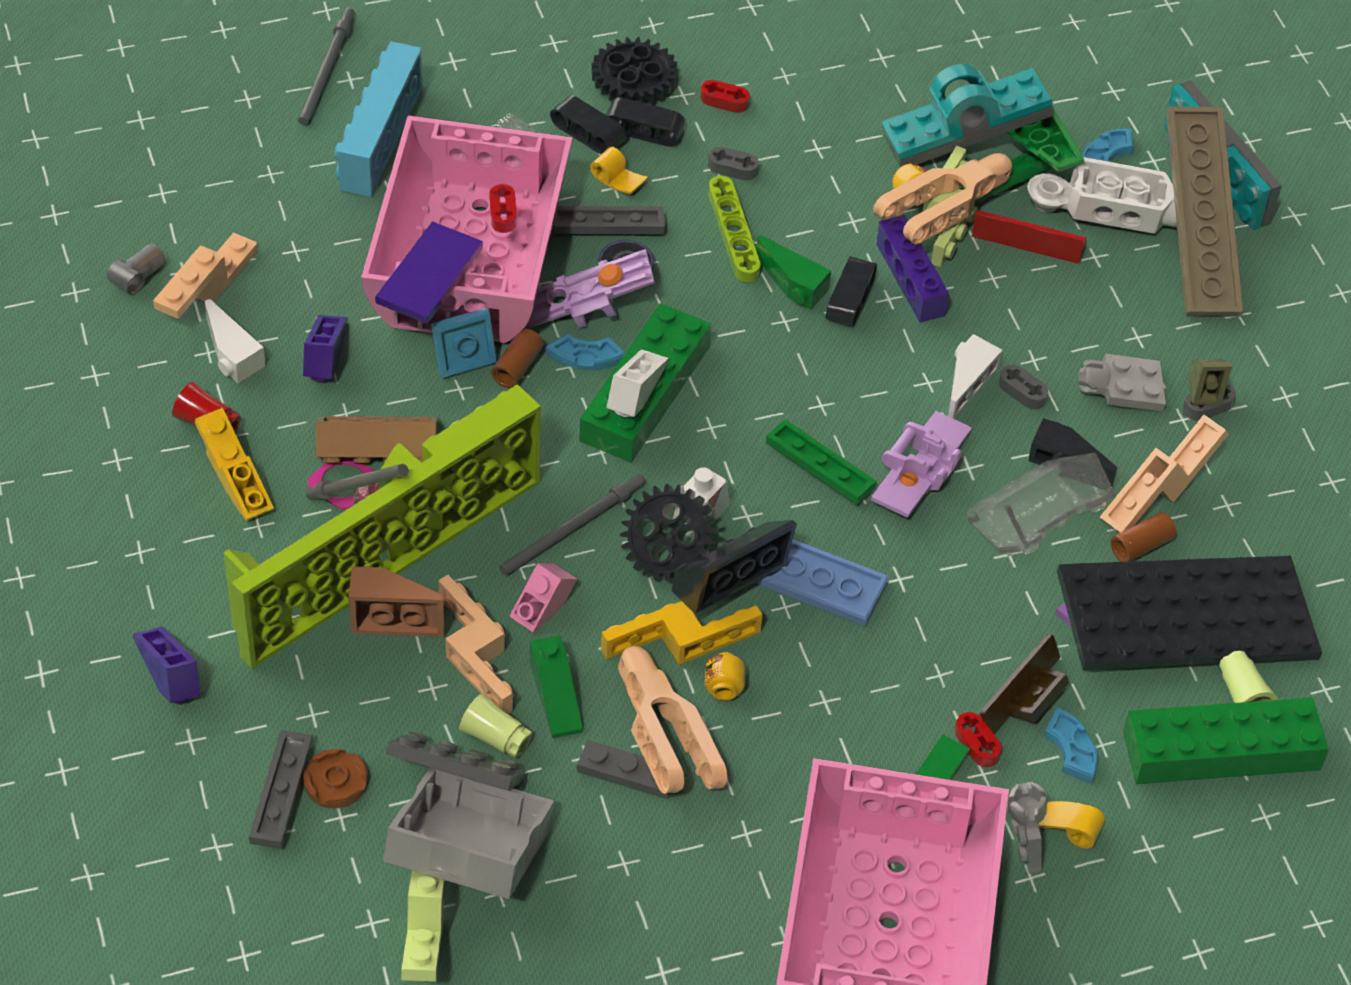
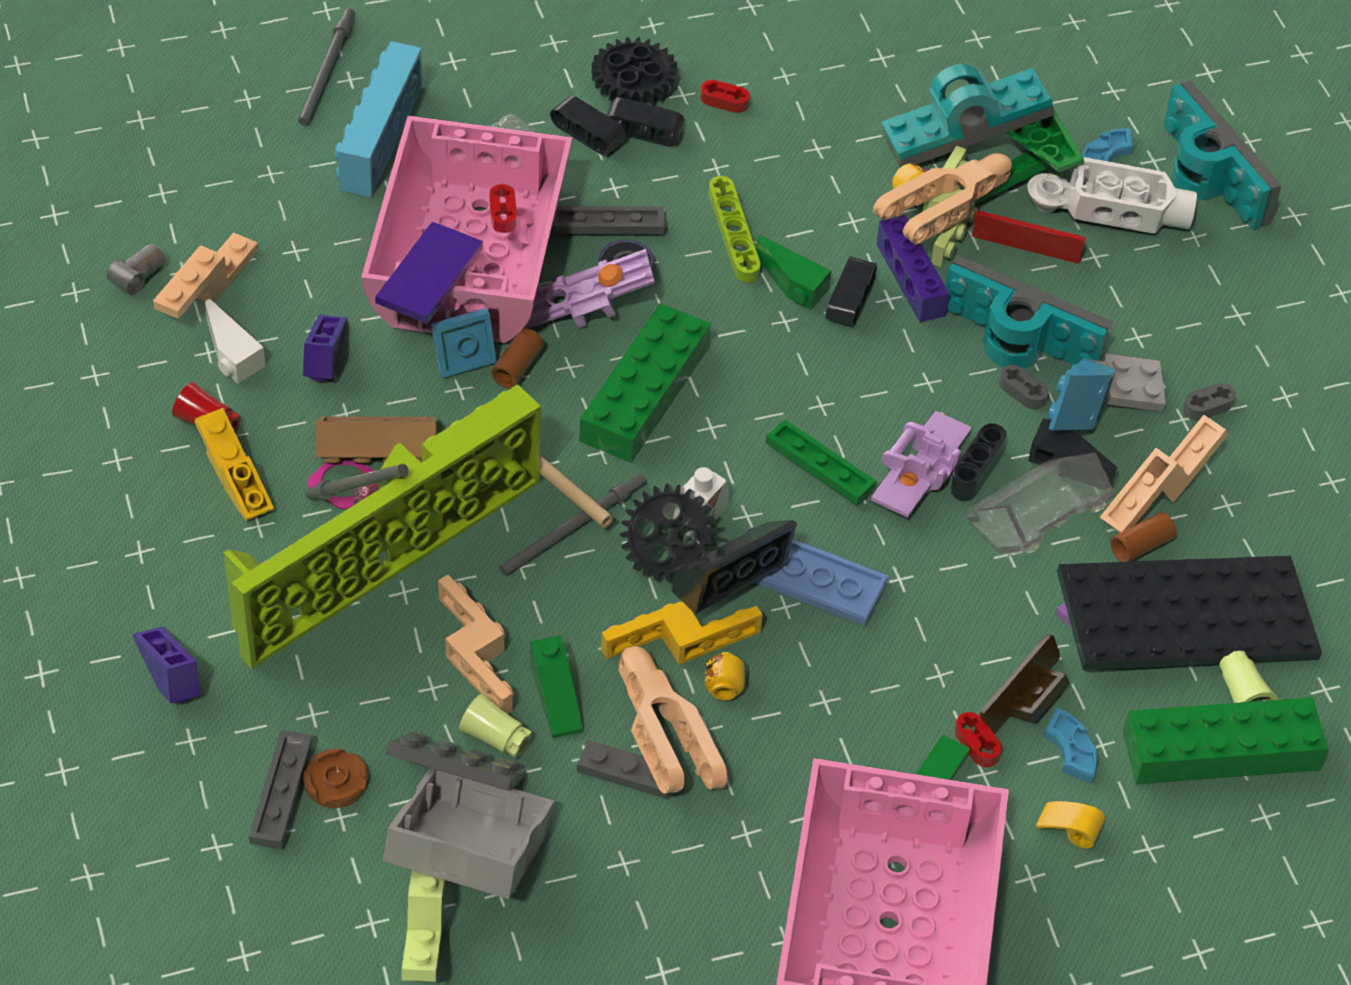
(393, 605): nougat slope -> none
(542, 595): bright pink slope -> none
(574, 493): none -> tan piece
(585, 354): dark azure tile -> none
(611, 171): yellow panel -> none
(635, 382): white slope -> none
(733, 163): dark grey beam -> none
(974, 367): white slope -> none
(978, 462): none -> black beam
(1023, 317): none -> teal piece
(1027, 808): light grey plate -> none
(1081, 396): none -> dark azure slope
(1204, 211): dark tan plate -> none
(1208, 381): olive slope -> none

